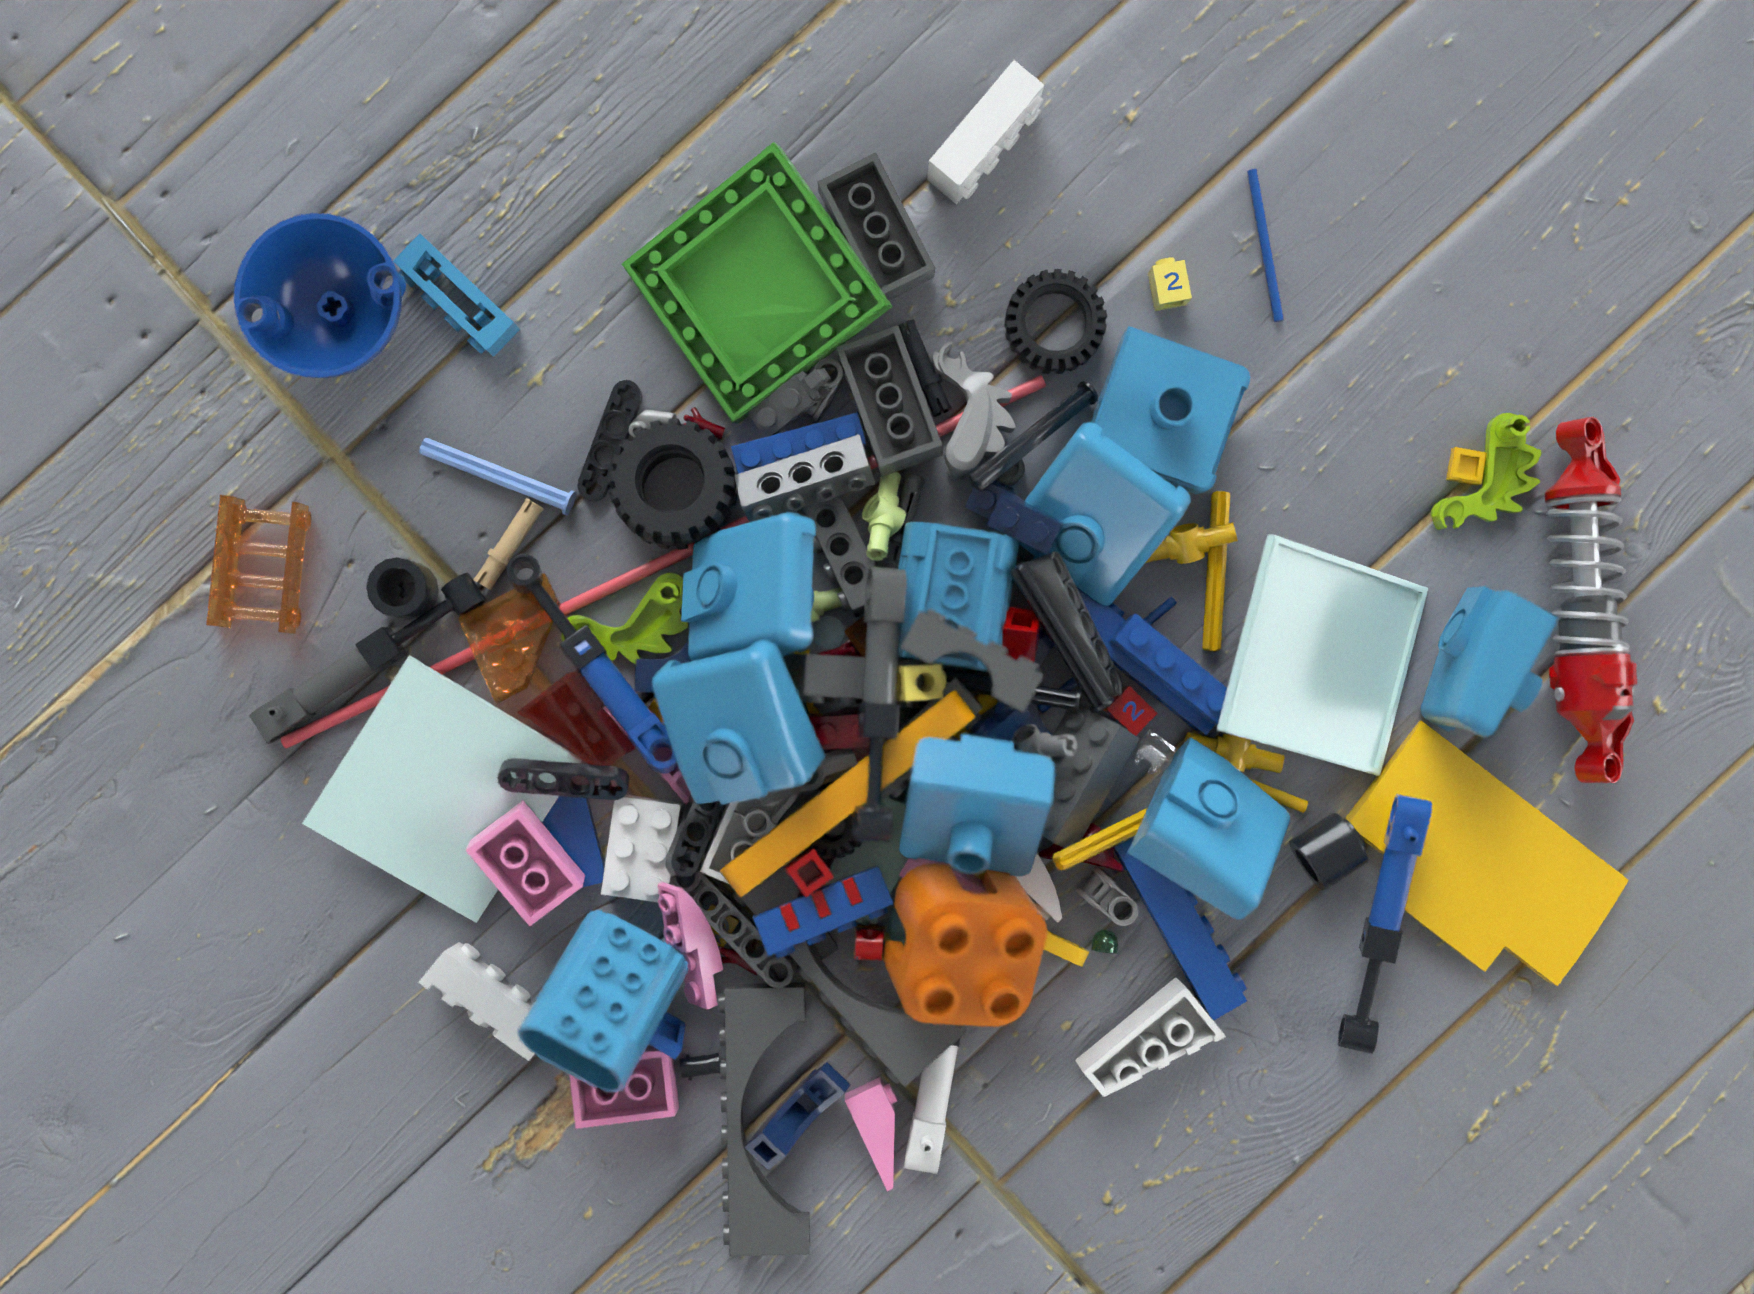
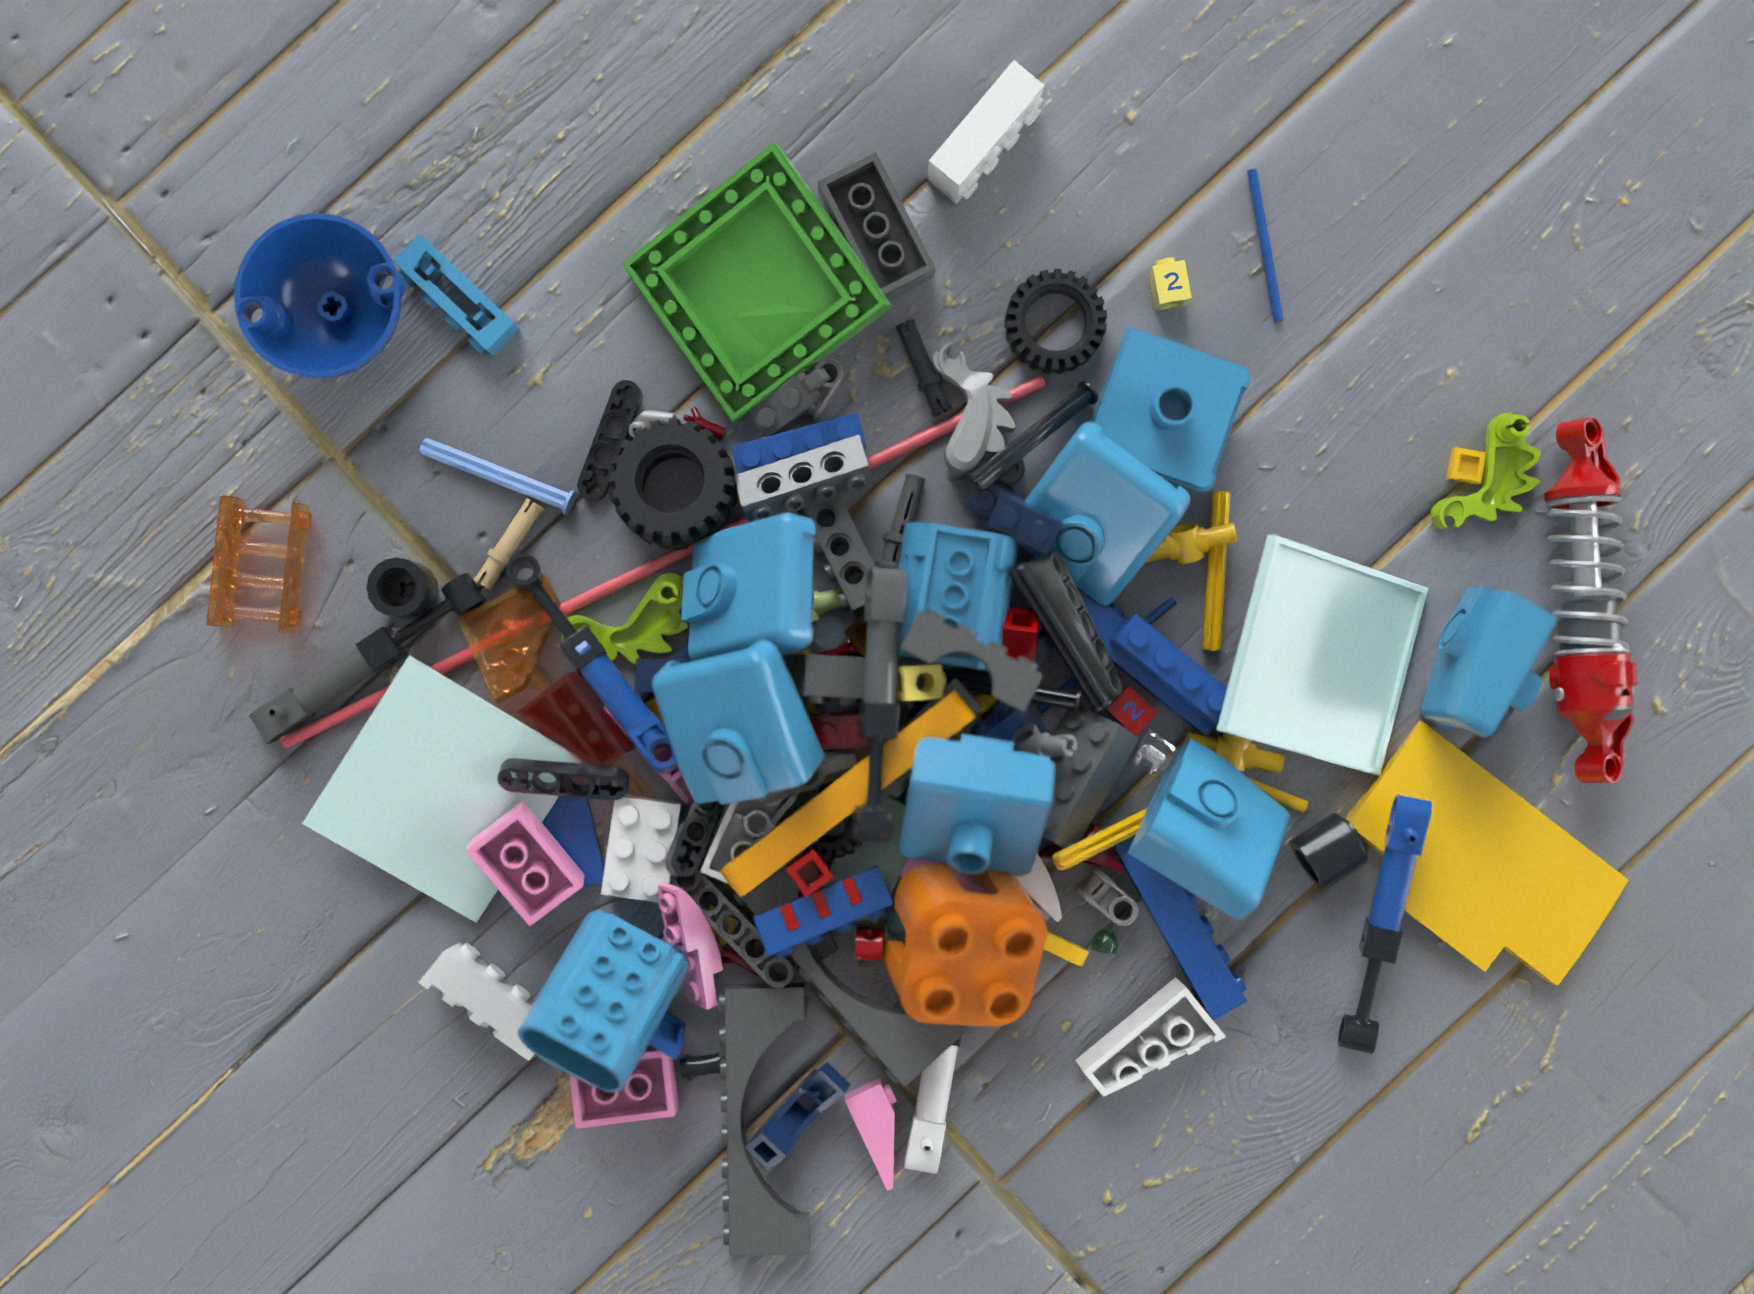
(883, 516): yellowish green pin -> none
(890, 401): dark grey brick -> none

